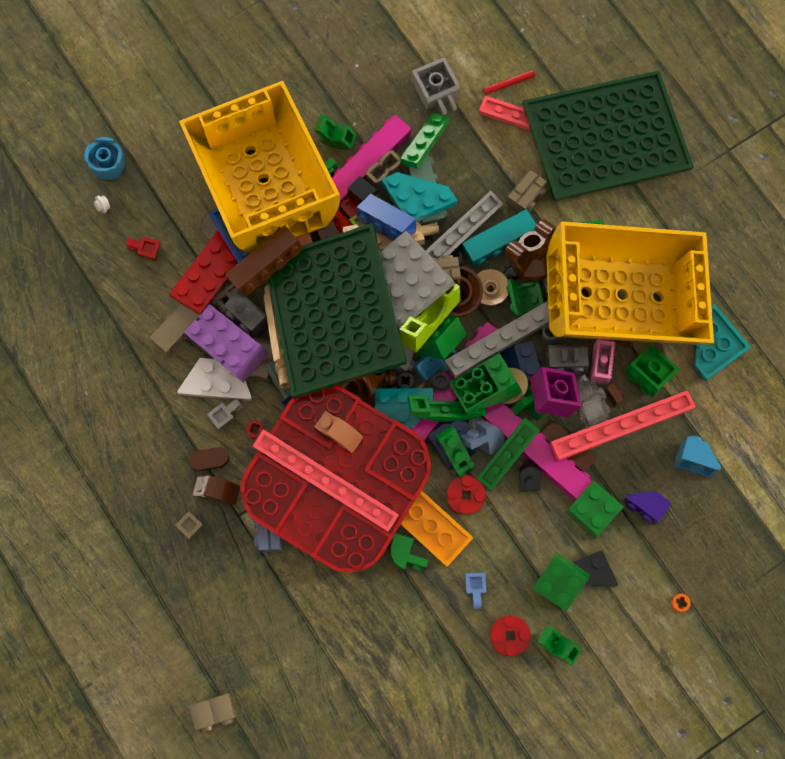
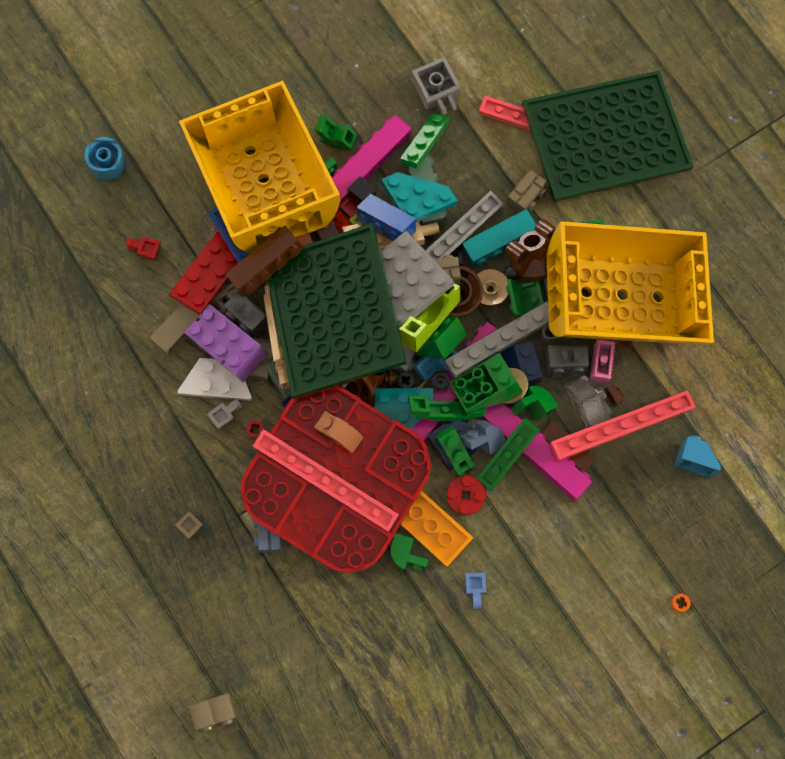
(101, 204): white plate -> none
(209, 459): reddish brown tile -> none
(216, 489): reddish brown brick -> none
(388, 165): dark tan brick -> none
(511, 81): red bar -> none
(522, 635): red plate -> none
(529, 477): black plate -> none
(555, 392): magenta brick -> none
(559, 646): green brick -> none
(561, 581): green brick -> none
(594, 509): green brick -> none
(598, 569): black wing -> none
(648, 504): dark purple slope -> none
(651, 370): green plate -> none
(726, 348): teal plate -> none

